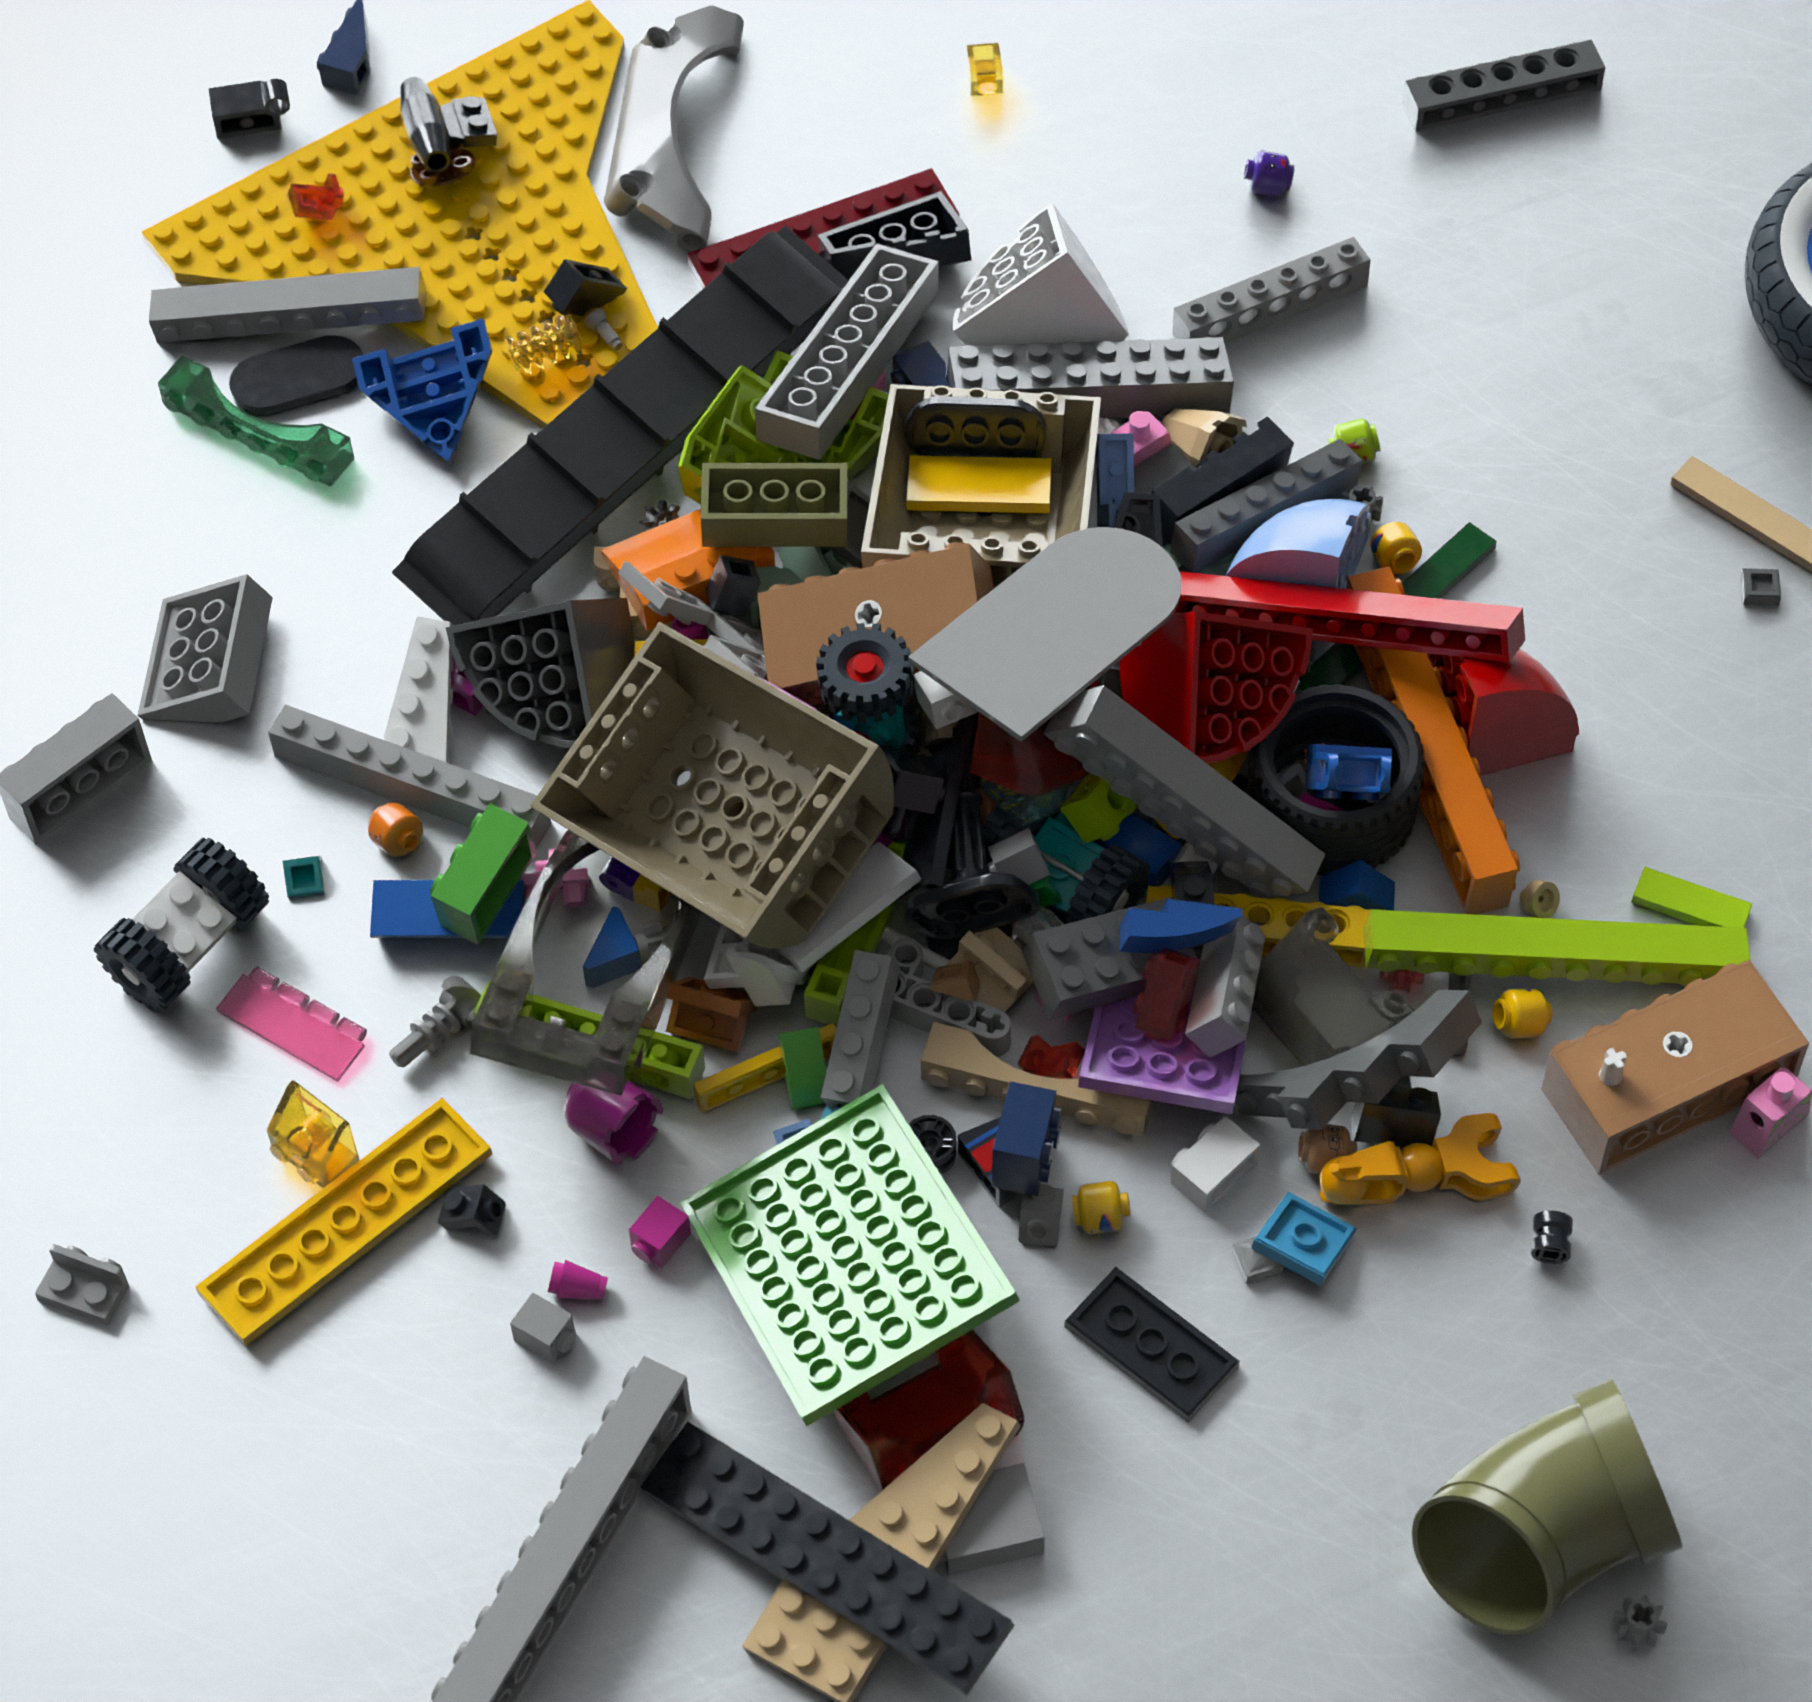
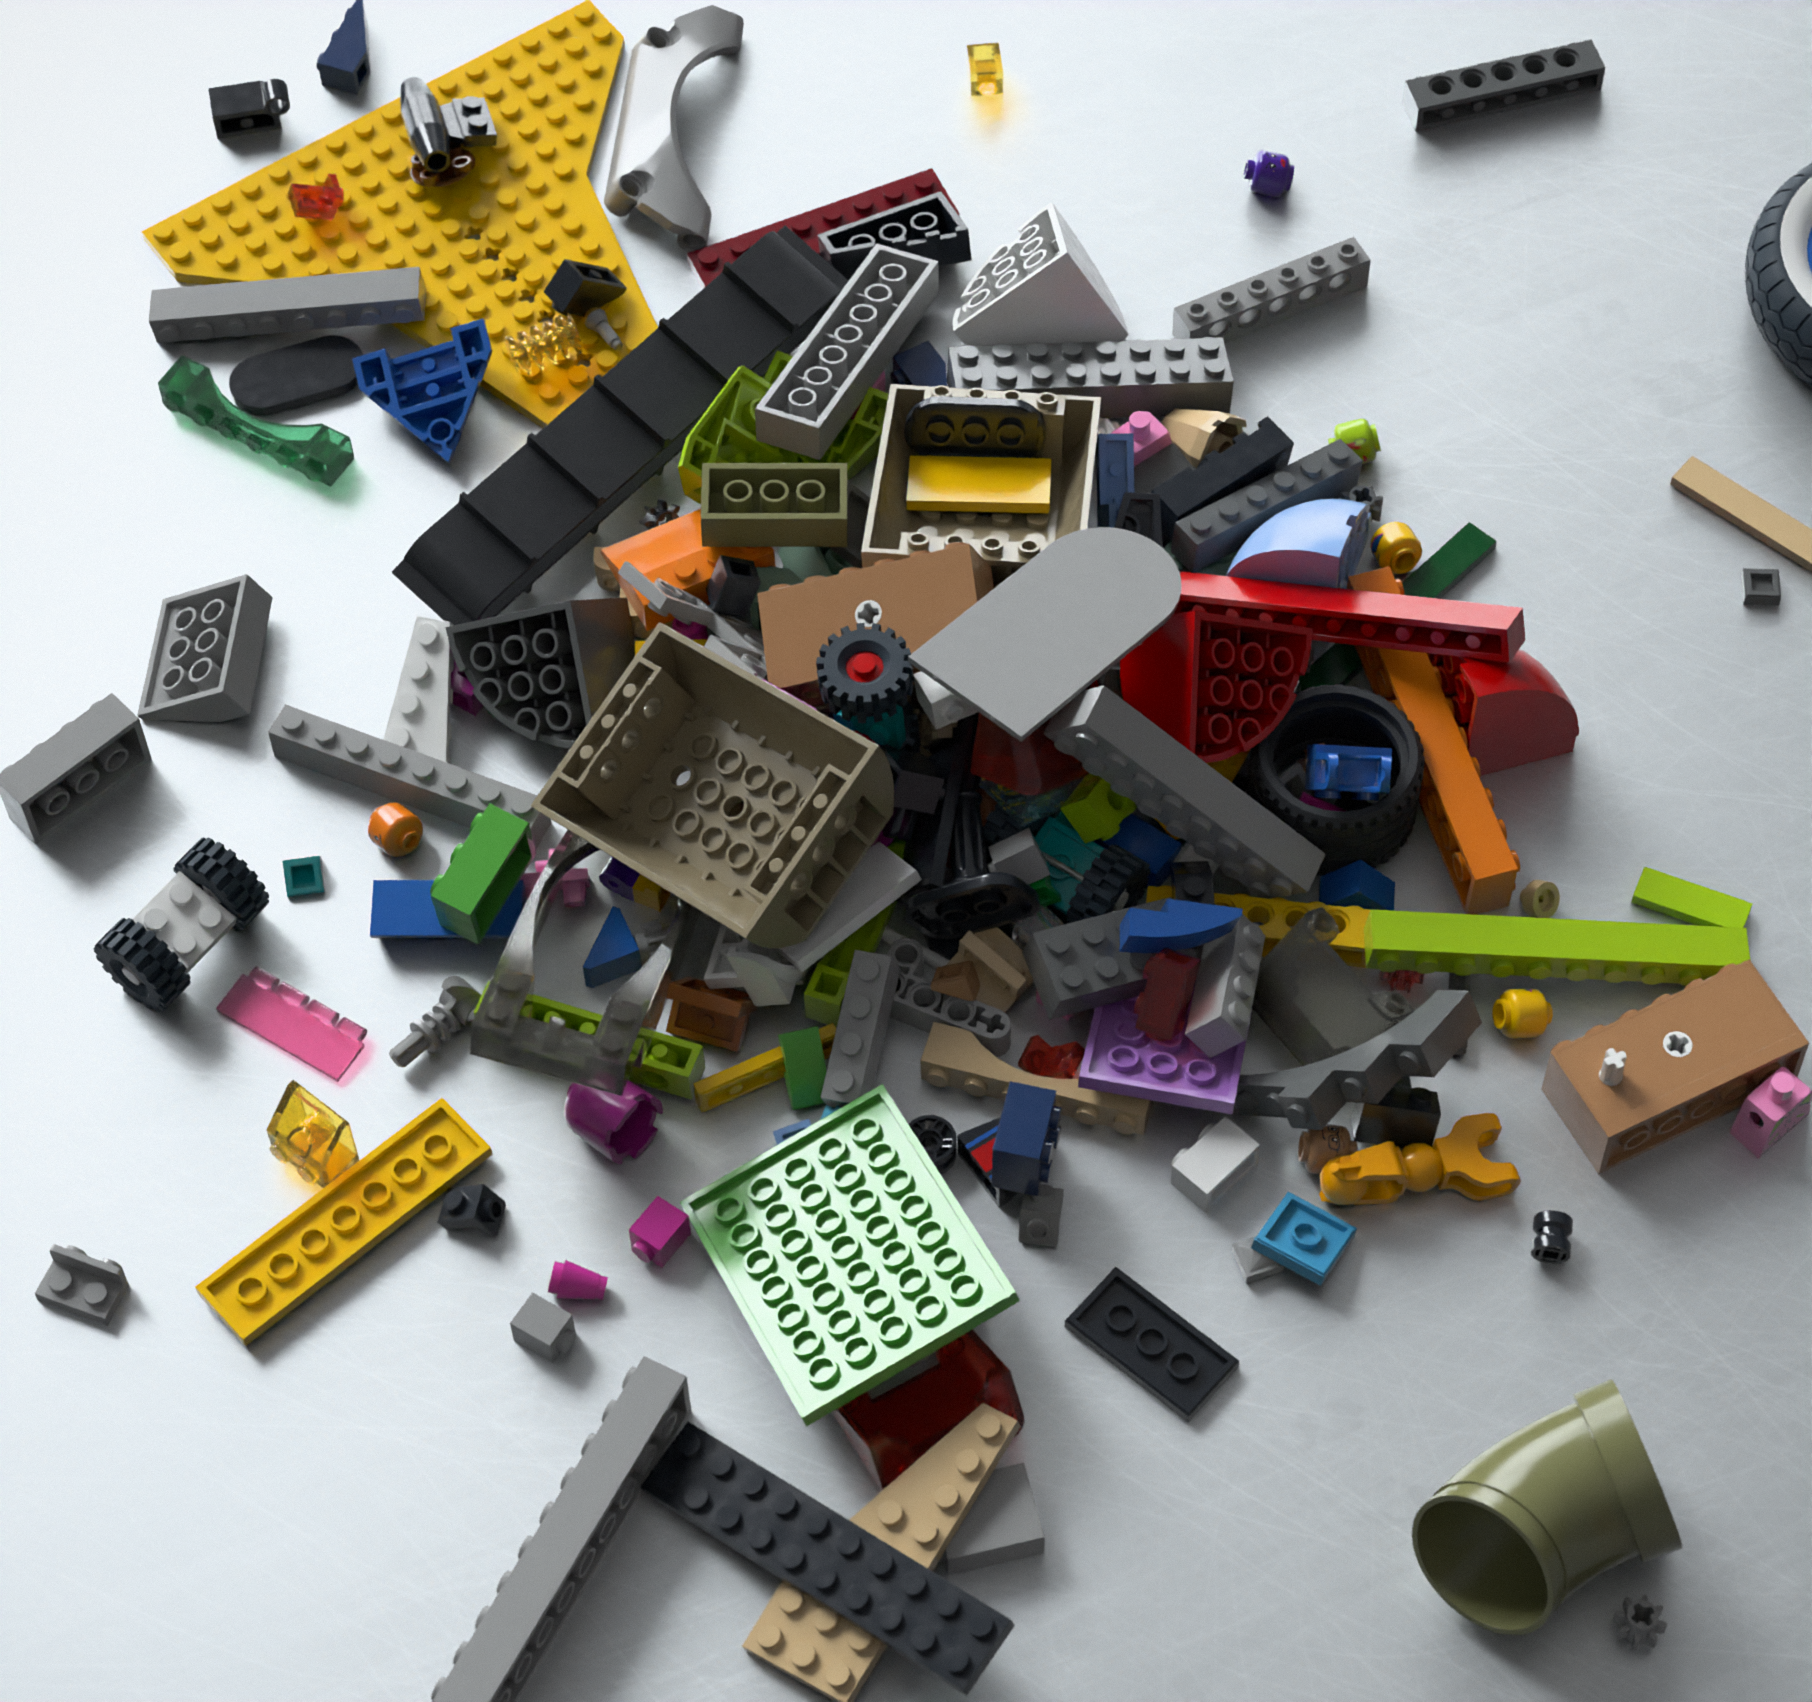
(1100, 1207): yellow head -> none

